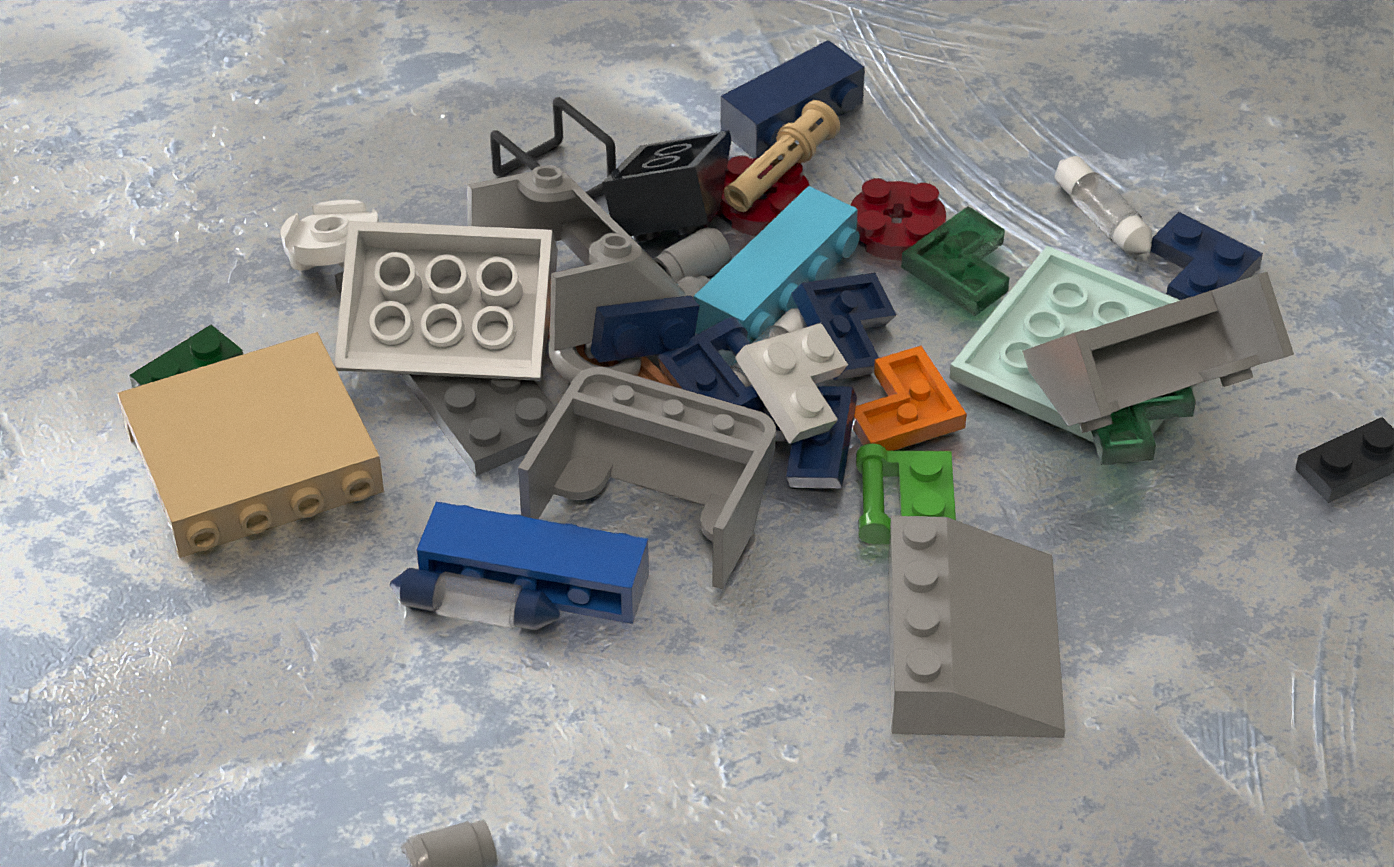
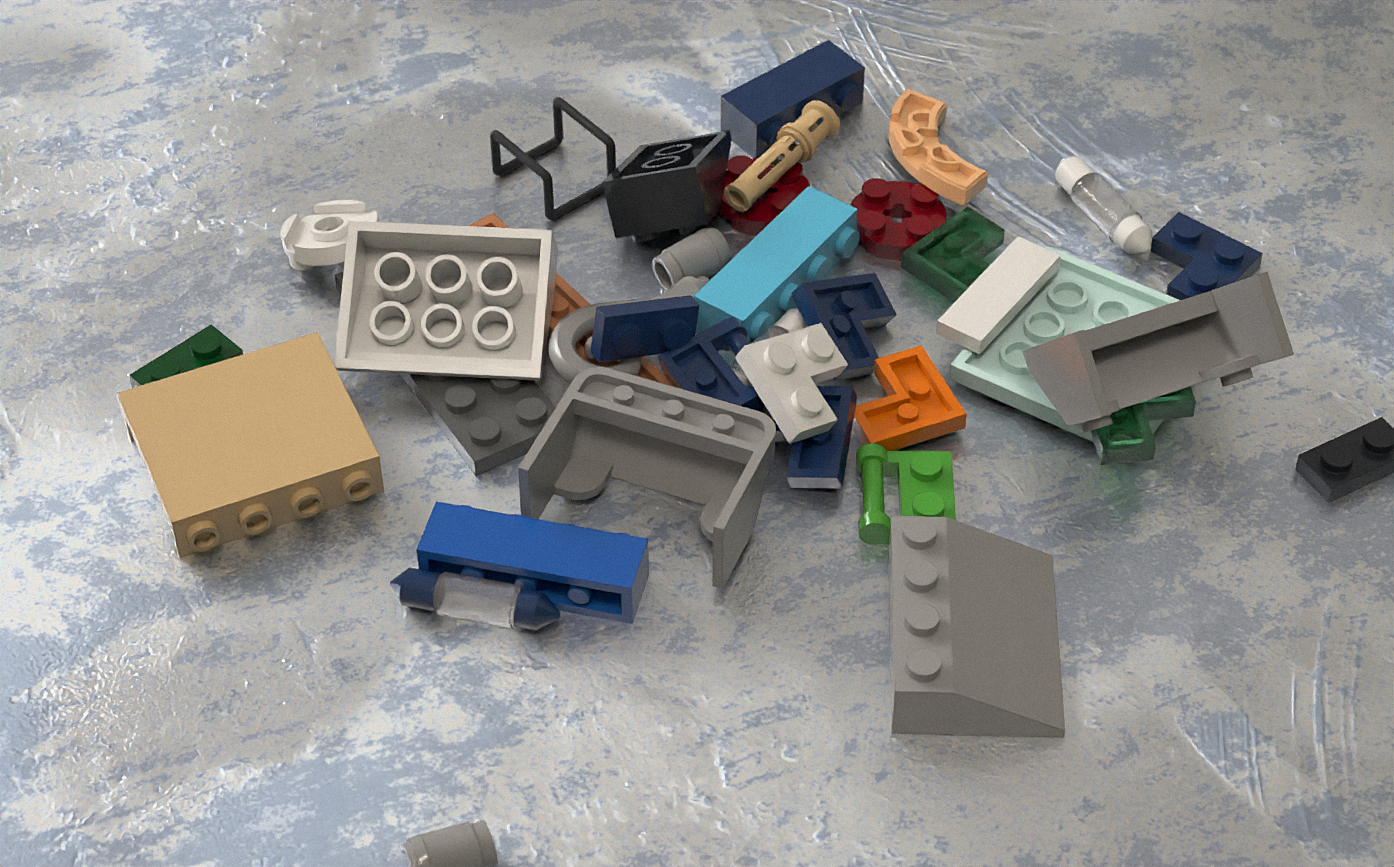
(615, 264): light grey windscreen -> none
(916, 146): none -> light nougat tile
(998, 294): none -> white tile

